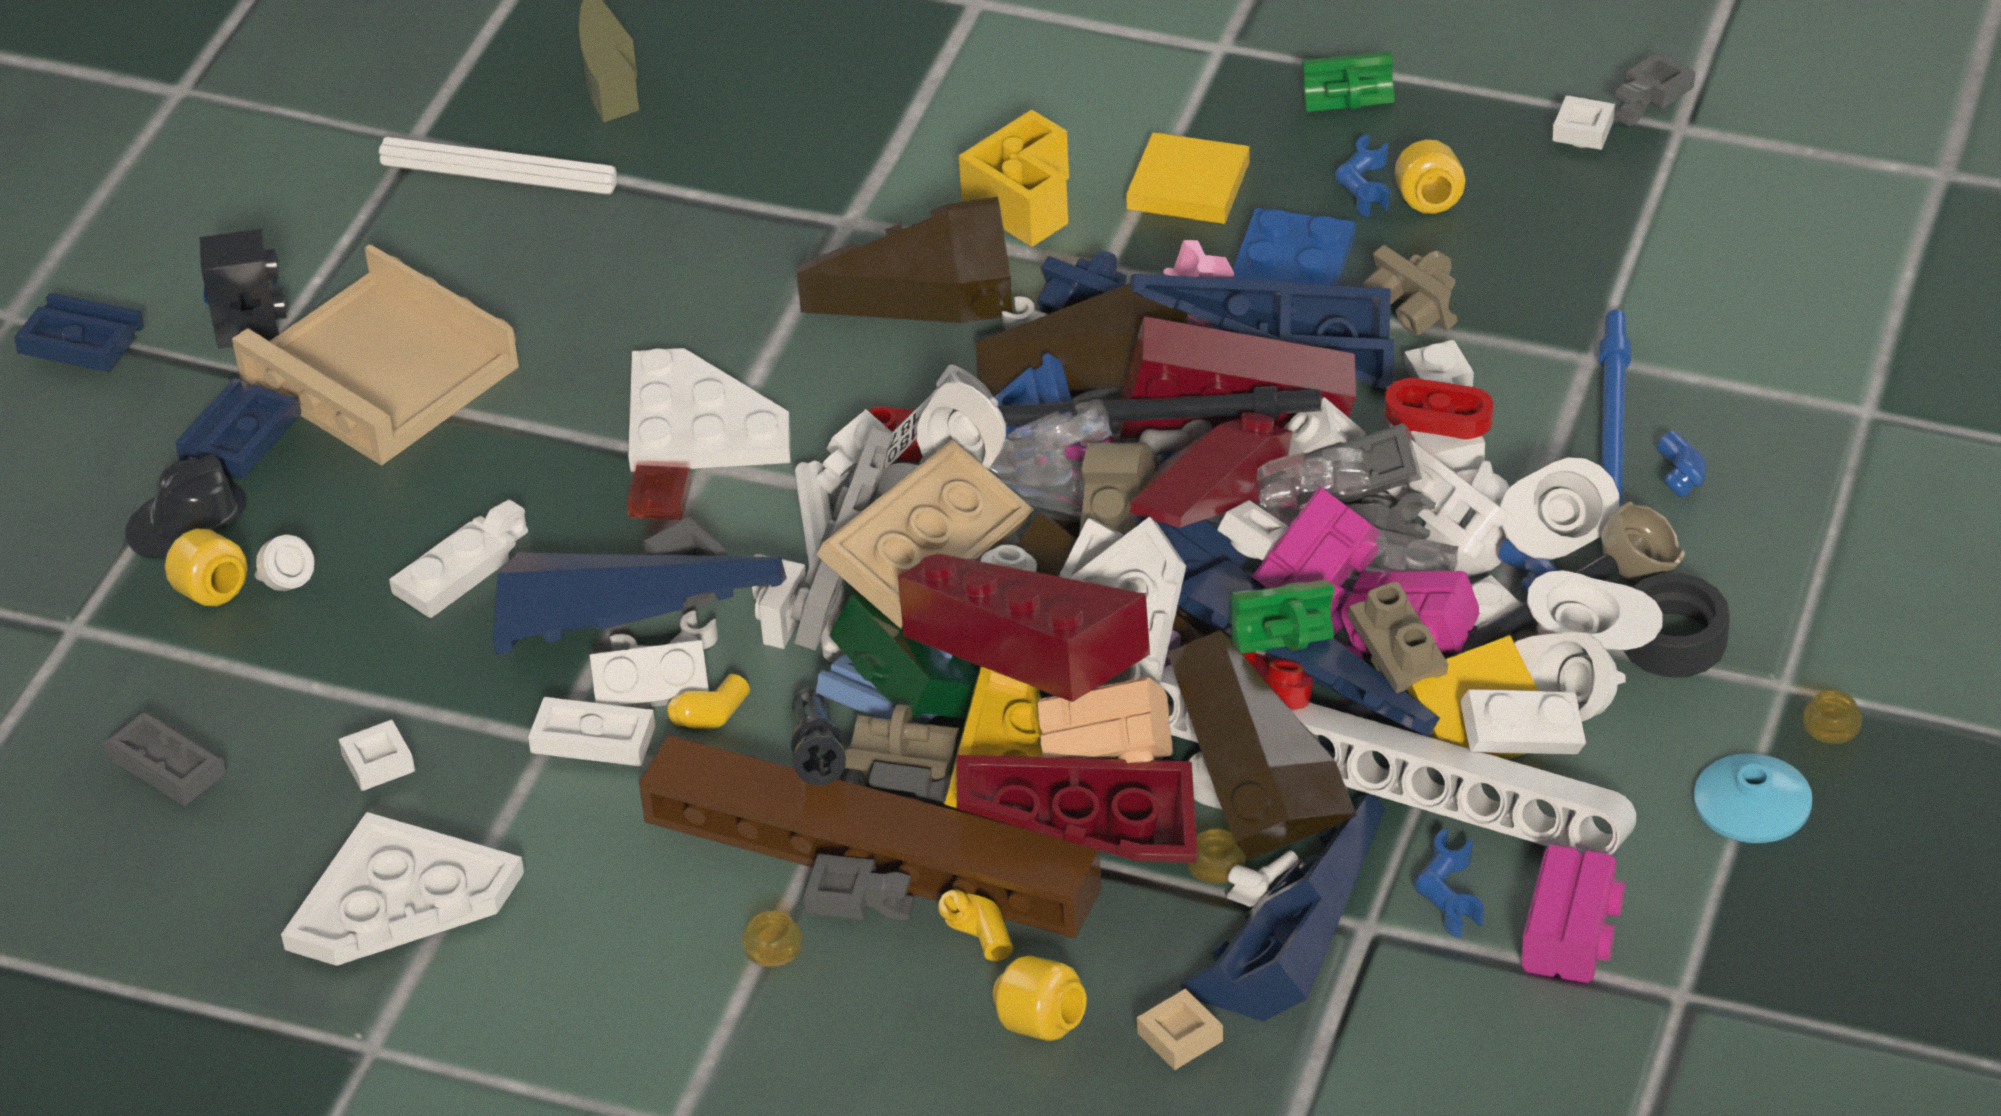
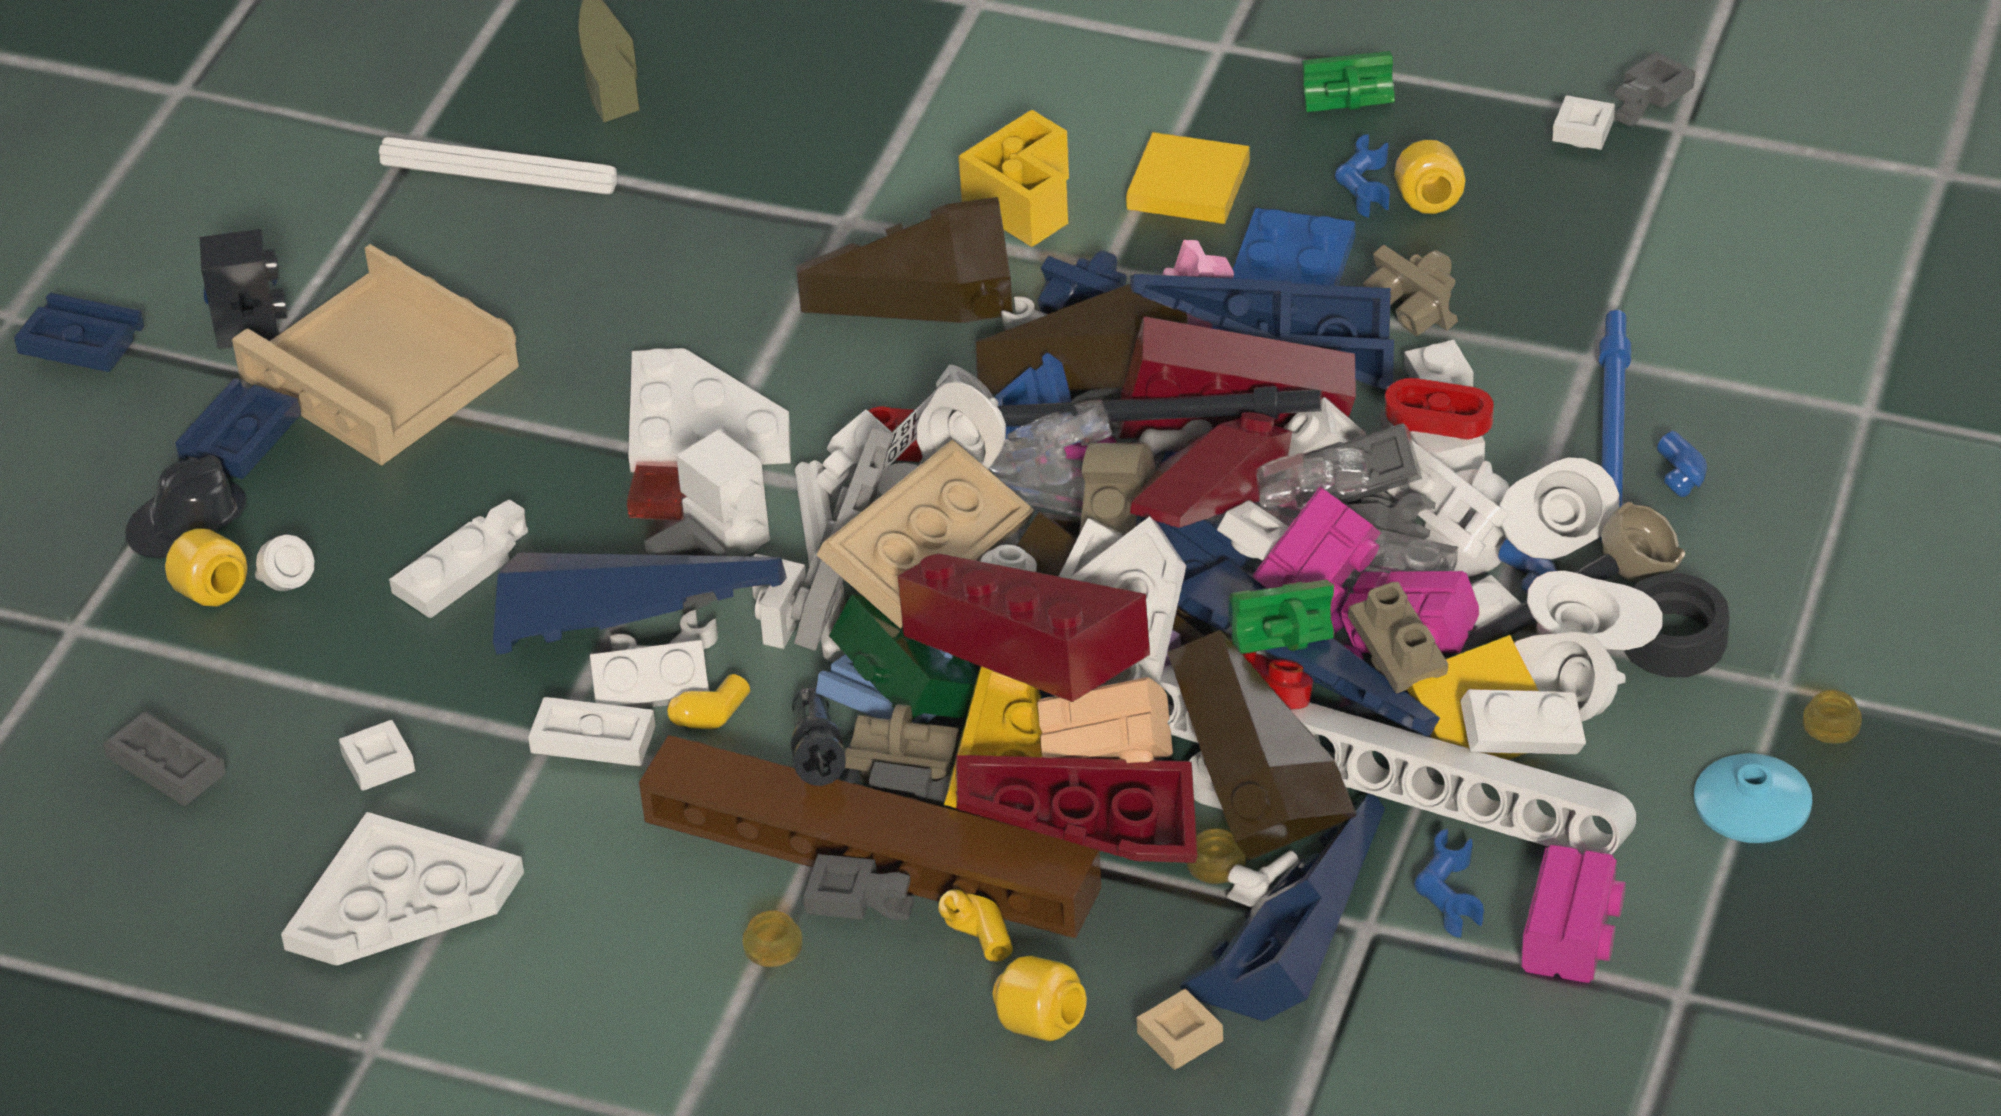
(725, 493): none -> white piece

